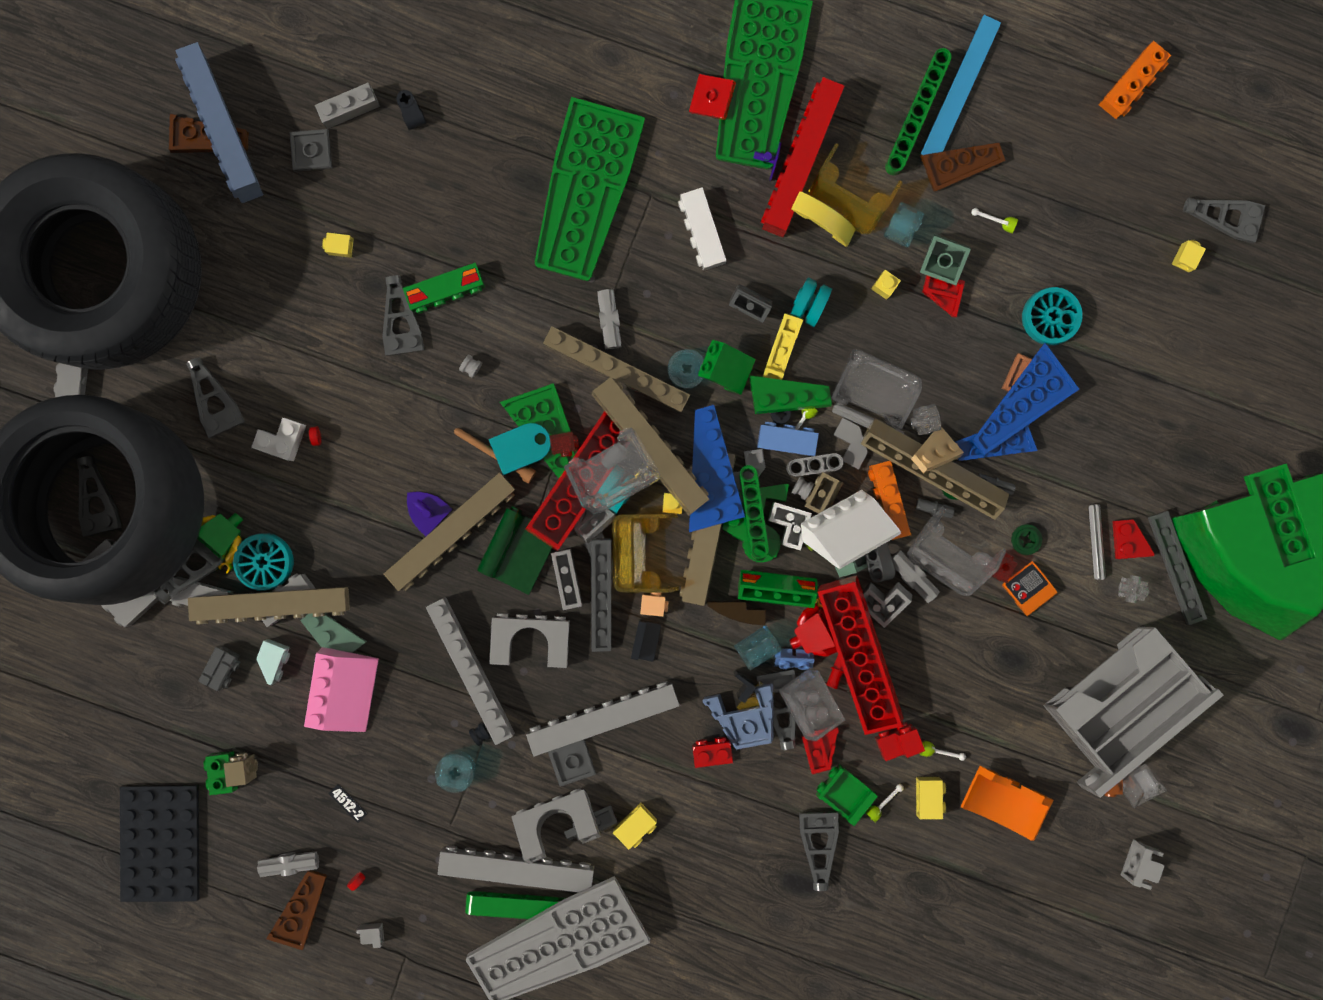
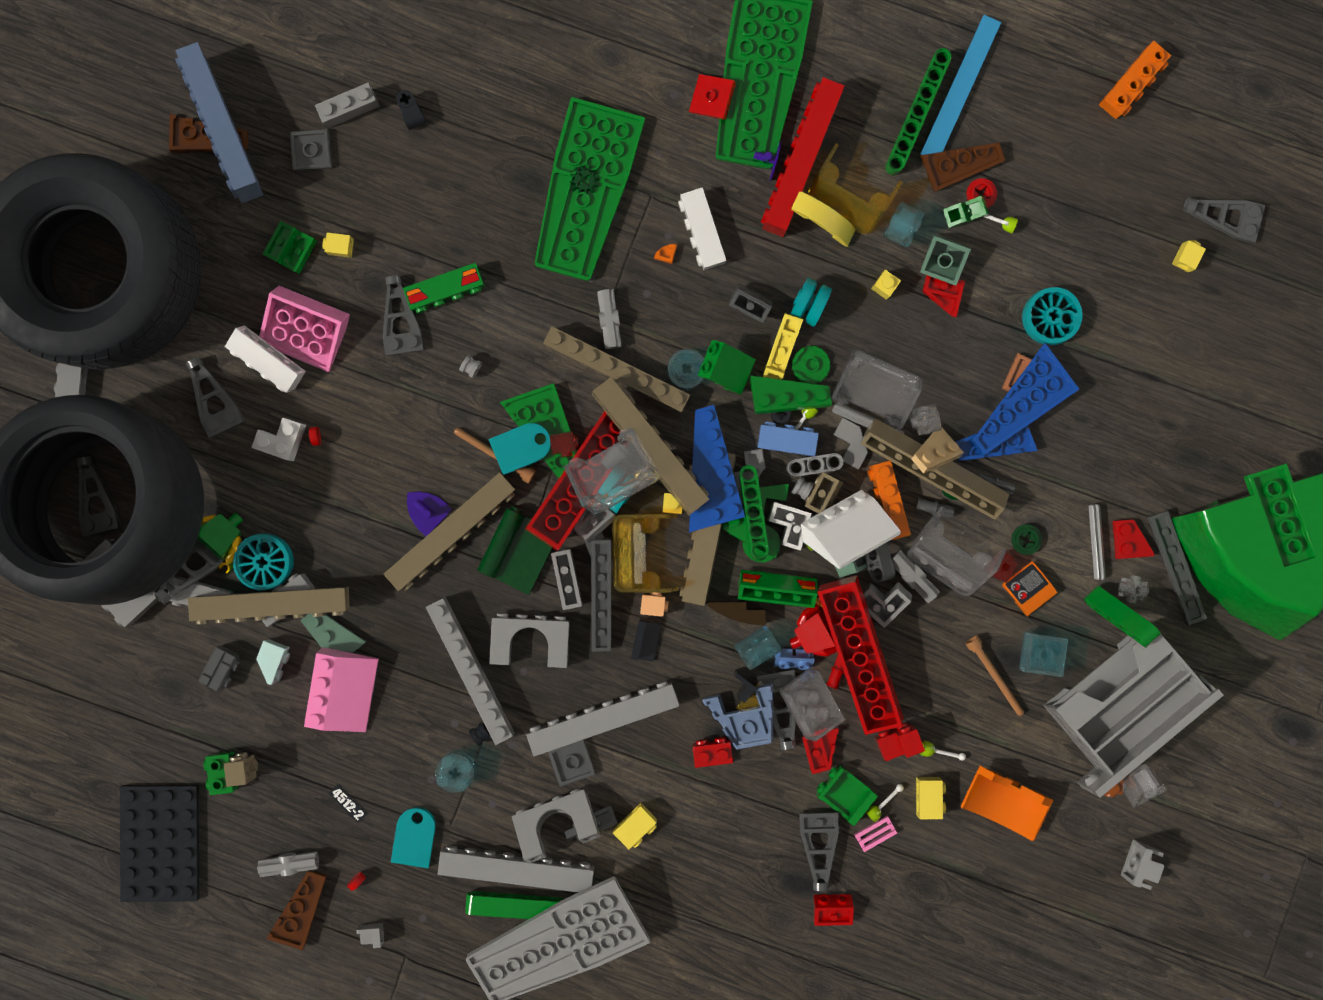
(265, 359): none -> white brick
(289, 247): none -> green slope
(303, 327): none -> bright pink slope
(414, 839): none -> teal tile
(576, 179): none -> dark green gear
(666, 253): none -> orange tile
(811, 364): none -> green tile
(833, 909): none -> red bracket
(892, 832): none -> bright pink tile
(965, 212): none -> brick
(975, 645): none -> medium nougat piece
(980, 184): none -> red gear
(1043, 654): none -> clear light blue brick
(1122, 616): none -> green beam

